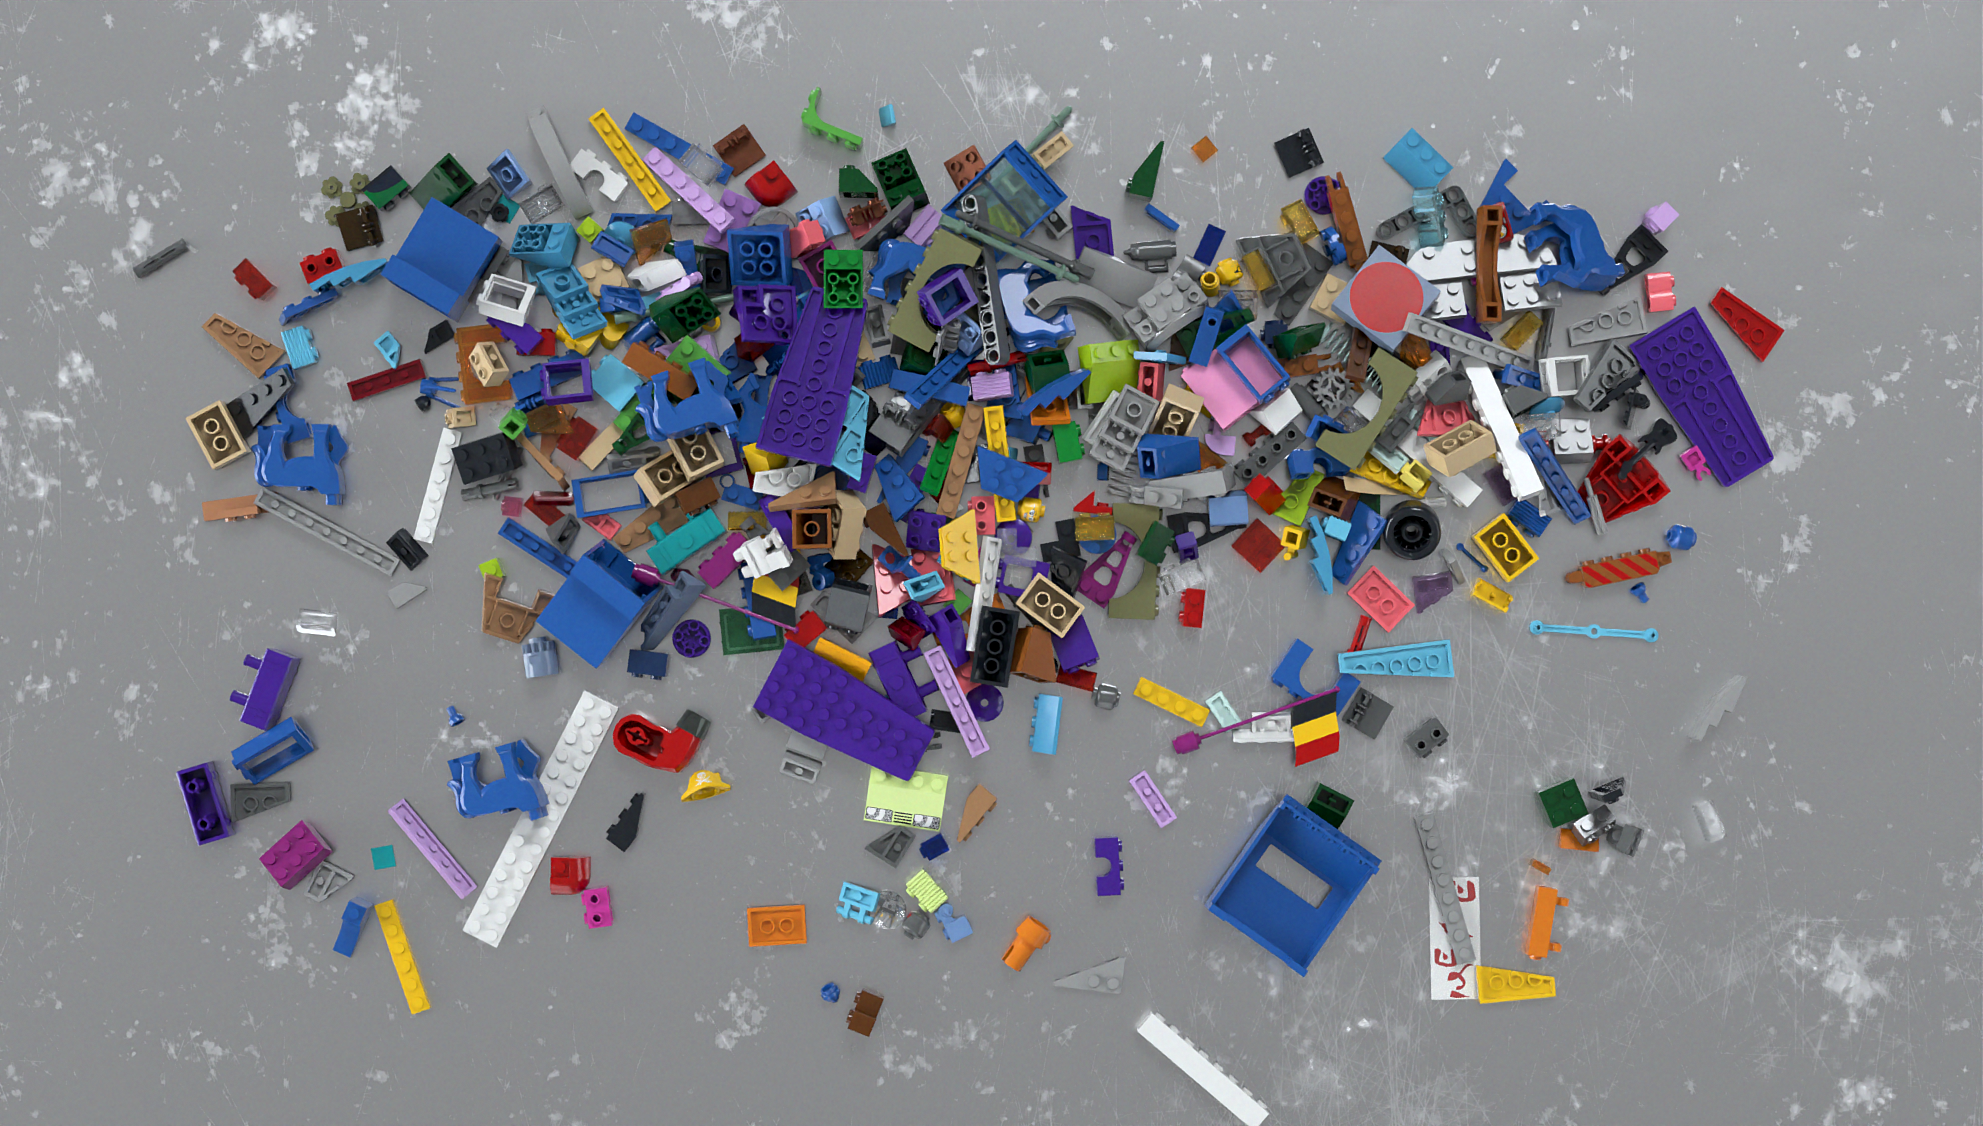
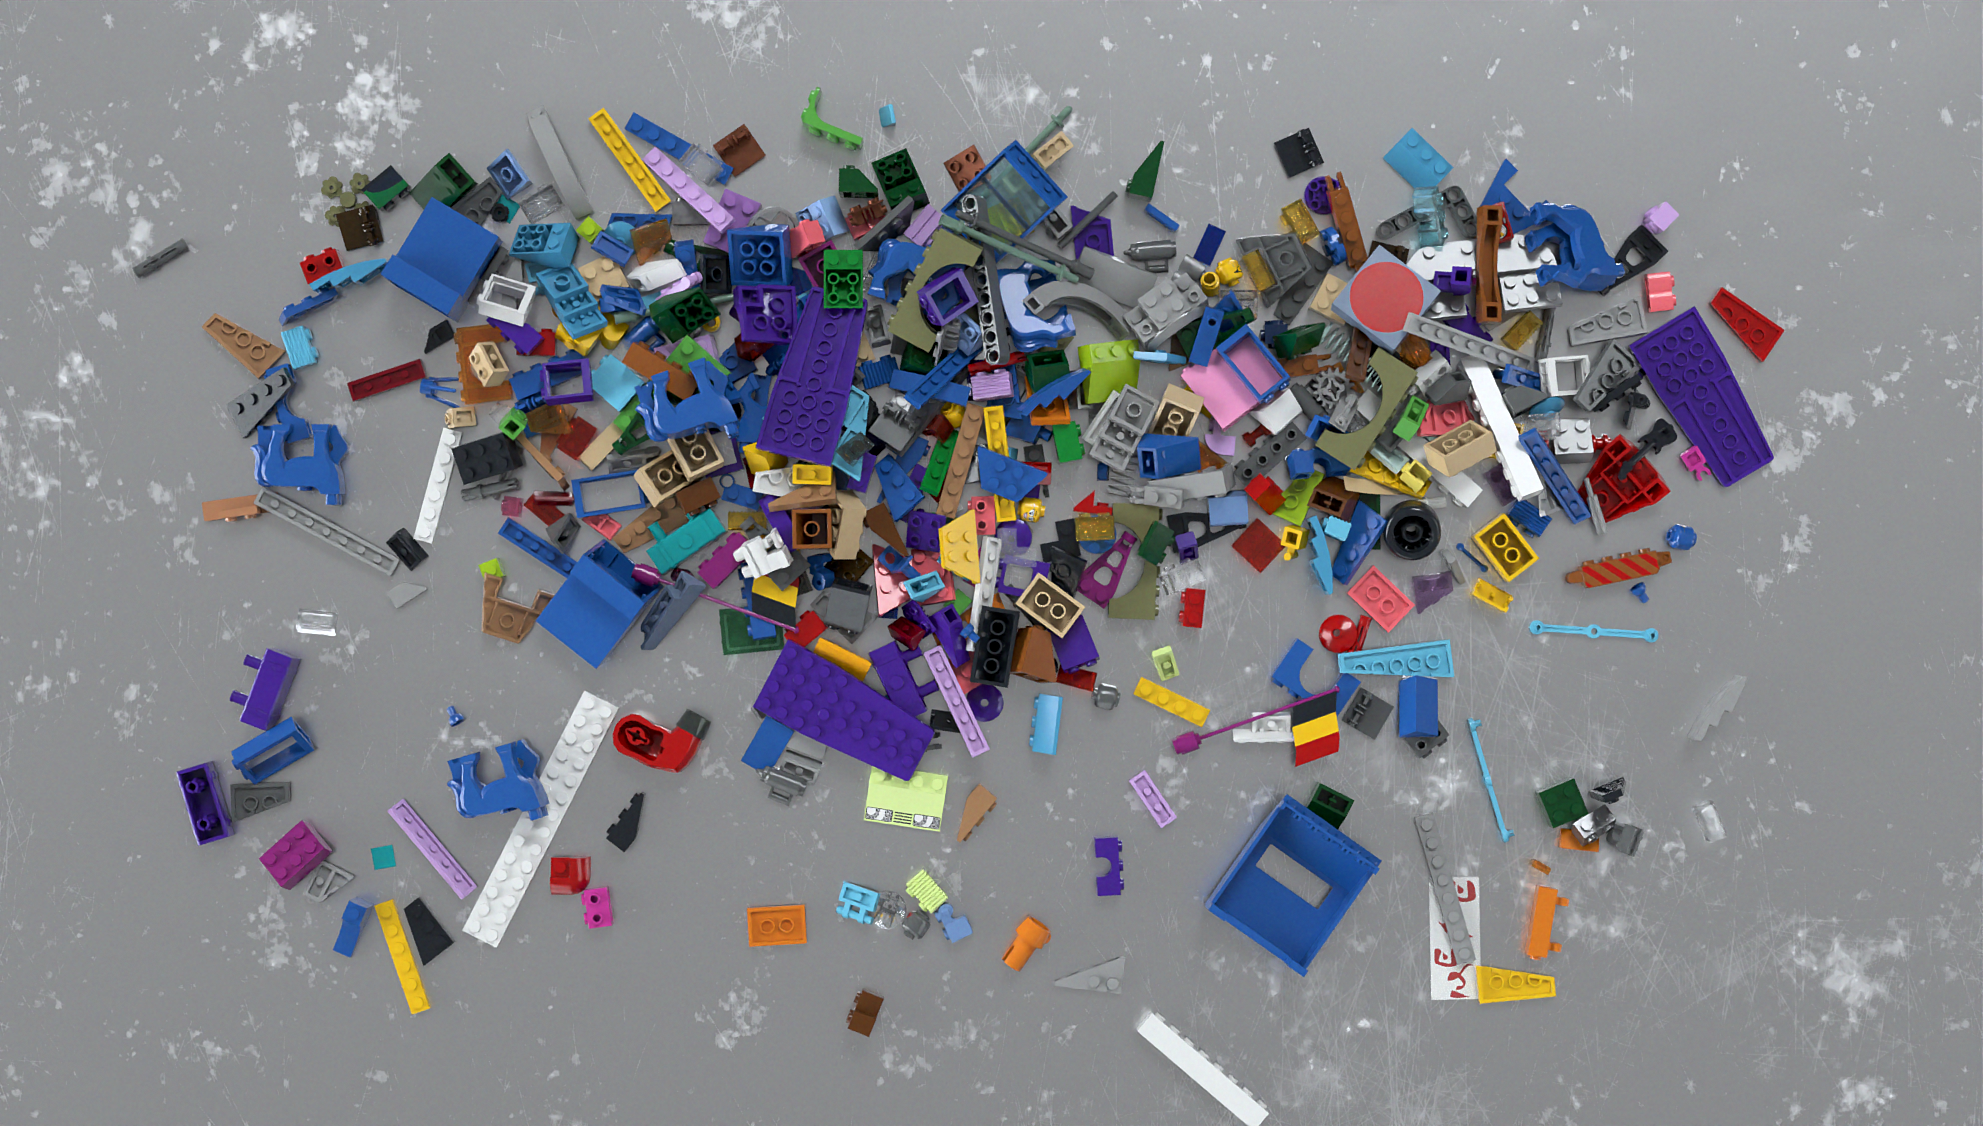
(218, 435): tan brick -> none
(258, 283): clear red brick -> none
(389, 348): medium azure slope -> none
(423, 403): black hinge -> none
(427, 931): none -> black wing
(540, 657): sand blue gear -> none
(586, 164): white arch -> none
(648, 663): dark blue brick -> none
(691, 638): dark purple tile -> none
(704, 785): yellow hat -> none
(767, 744): none -> blue sticker
(771, 186): red brick -> none
(783, 781): none -> dark grey piece
(812, 474): none -> yellow plate
(830, 992): blue plate -> none
(855, 448): none -> clear smoke slope
(892, 845): dark grey wing -> none
(934, 846): clear blue brick -> none
(969, 632): none -> blue piece
(1089, 218): none -> dark grey bar
(1151, 379): coral brick -> none
(1165, 663): none -> yellowish green slope
(1204, 149): clear orange tile -> none
(1222, 710): light aqua plate -> none
(1344, 412): none -> light grey hinge
(1347, 635): none -> red dish
(1410, 418): none -> bright green slope
(1418, 707): none -> blue slope
(1455, 282): none -> dark purple brick
(1487, 780): none -> medium azure piece

